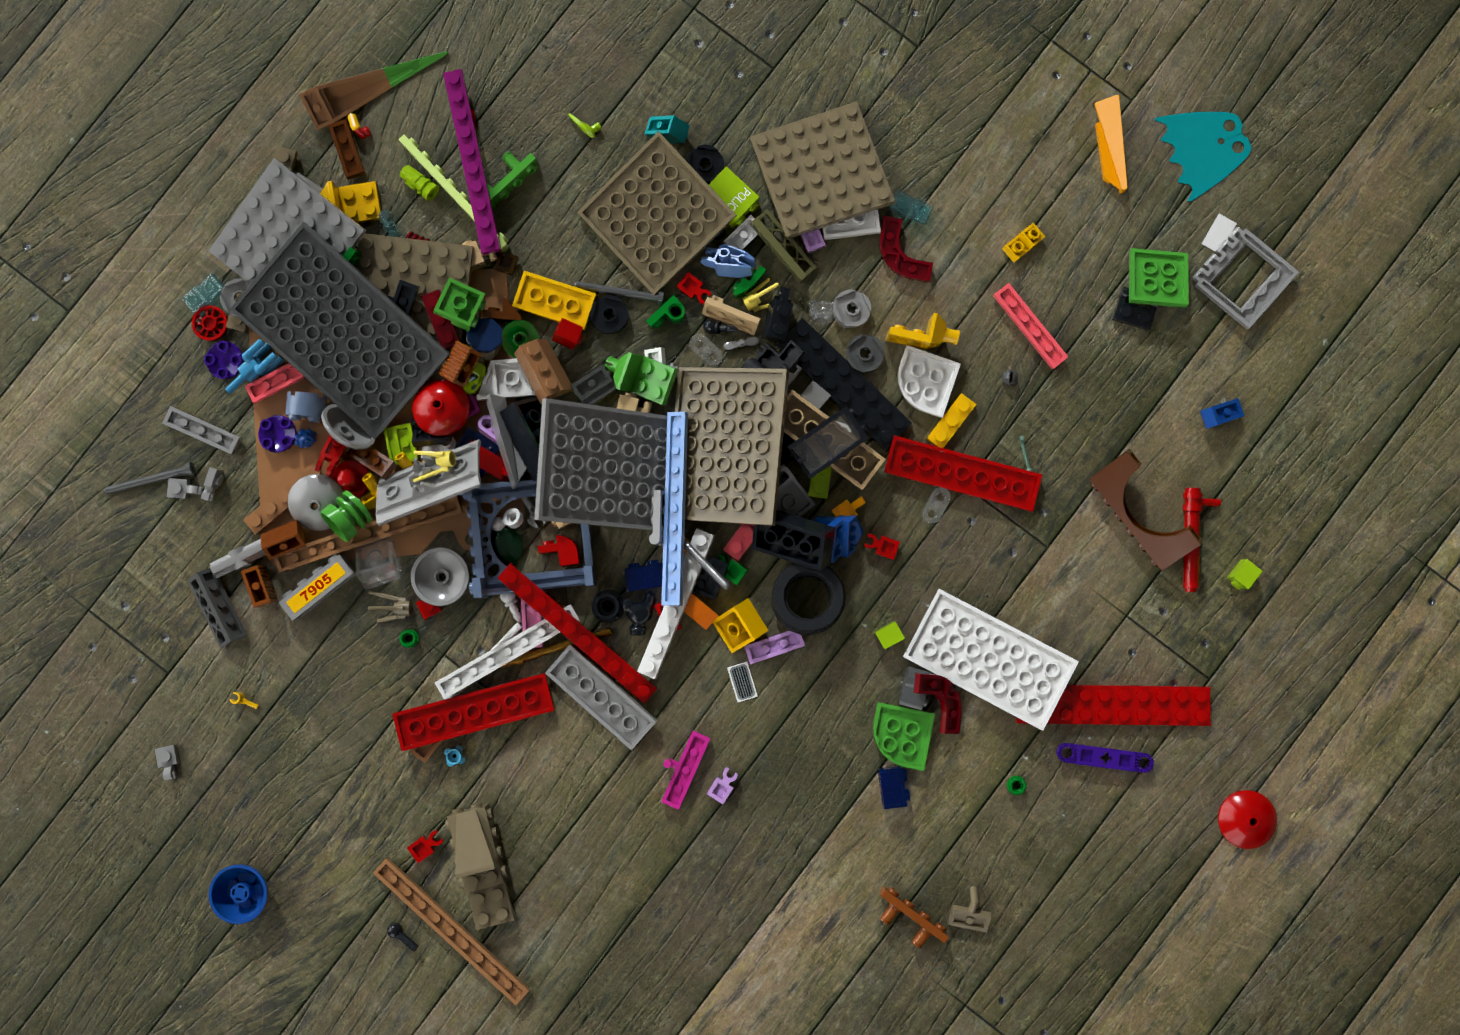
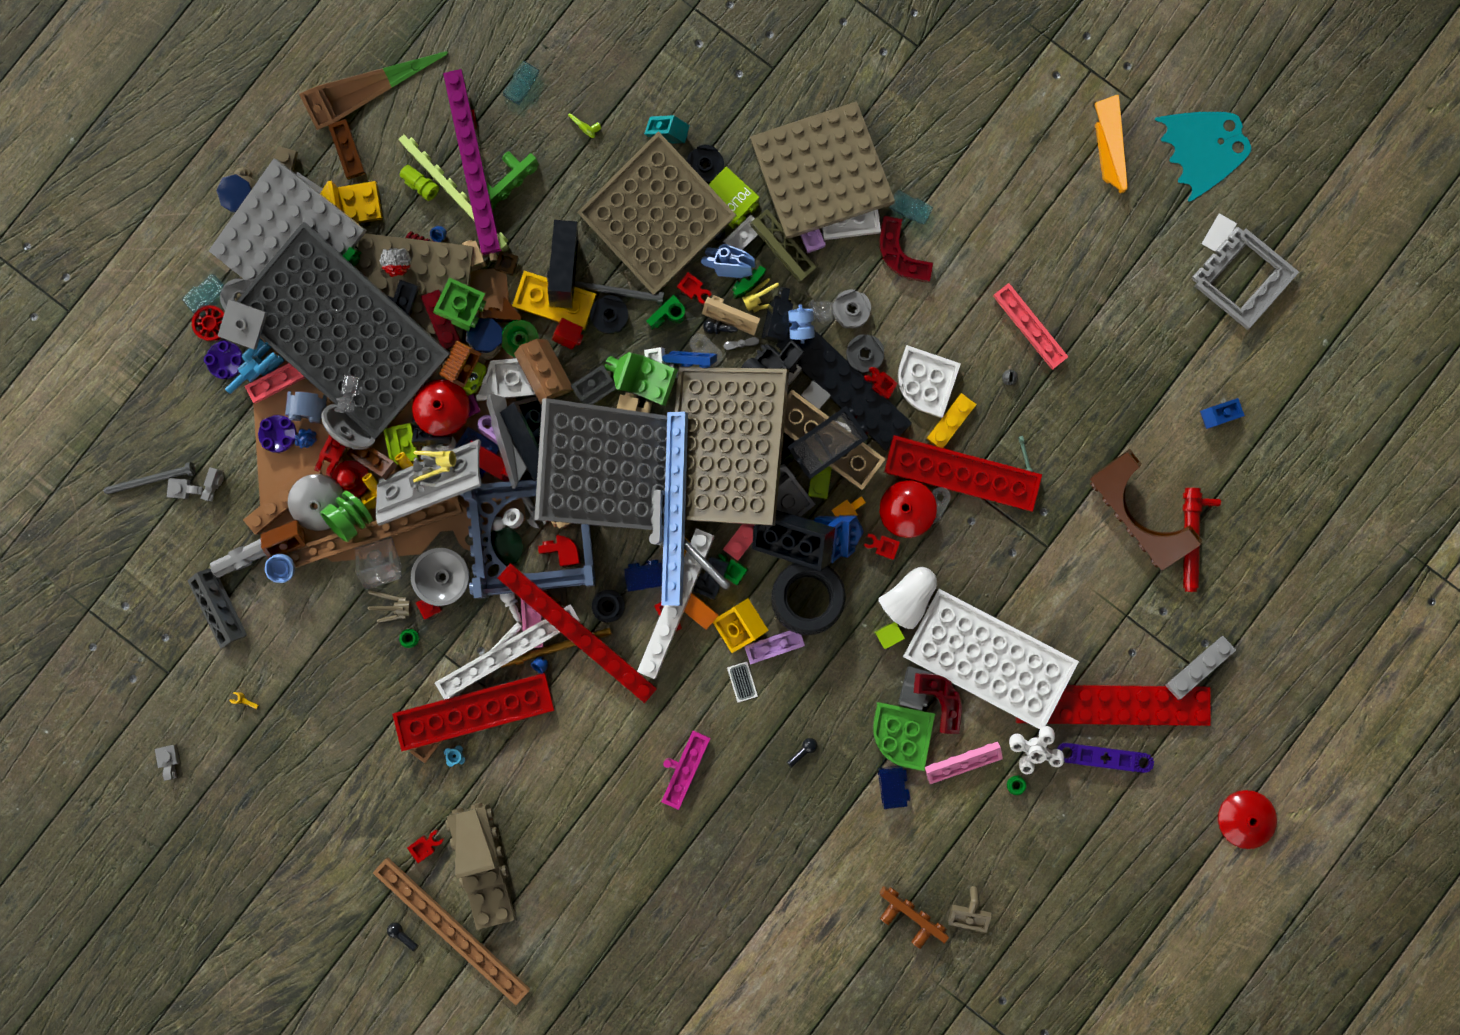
(202, 430): light grey plate -> none
(229, 898): blue piece -> none
(235, 188): none -> dark blue piece
(242, 324): none -> light grey plate
(259, 586): dark orange brick -> none
(279, 568): none -> light blue hair
(318, 587): brick -> none
(346, 402): none -> clear bar
(355, 126): arm -> none
(386, 217): clear light blue bar -> none
(395, 261): none -> light grey piece
(439, 235): none -> blue hinge
(521, 83): none -> clear light blue slope
(539, 665): none -> blue hinge
(563, 264): none -> black brick
(601, 696): light grey plate -> none
(639, 612): black animal -> none
(687, 359): none -> blue hinge
(721, 788): lavender plate -> none
(801, 324): none -> light blue wheel
(809, 746): none -> black bar
(883, 383): none -> red plate
(910, 597): none -> white hair
(921, 510): none -> red dish
(935, 334): yellow plate -> none
(963, 763): none -> bright pink plate
(1023, 242): yellow slope -> none
(1036, 750): none -> white gear
(1133, 314): black plate -> none
(1158, 278): bright green plate -> none
(1200, 667): none -> light grey plate
(1244, 574): lime brick -> none

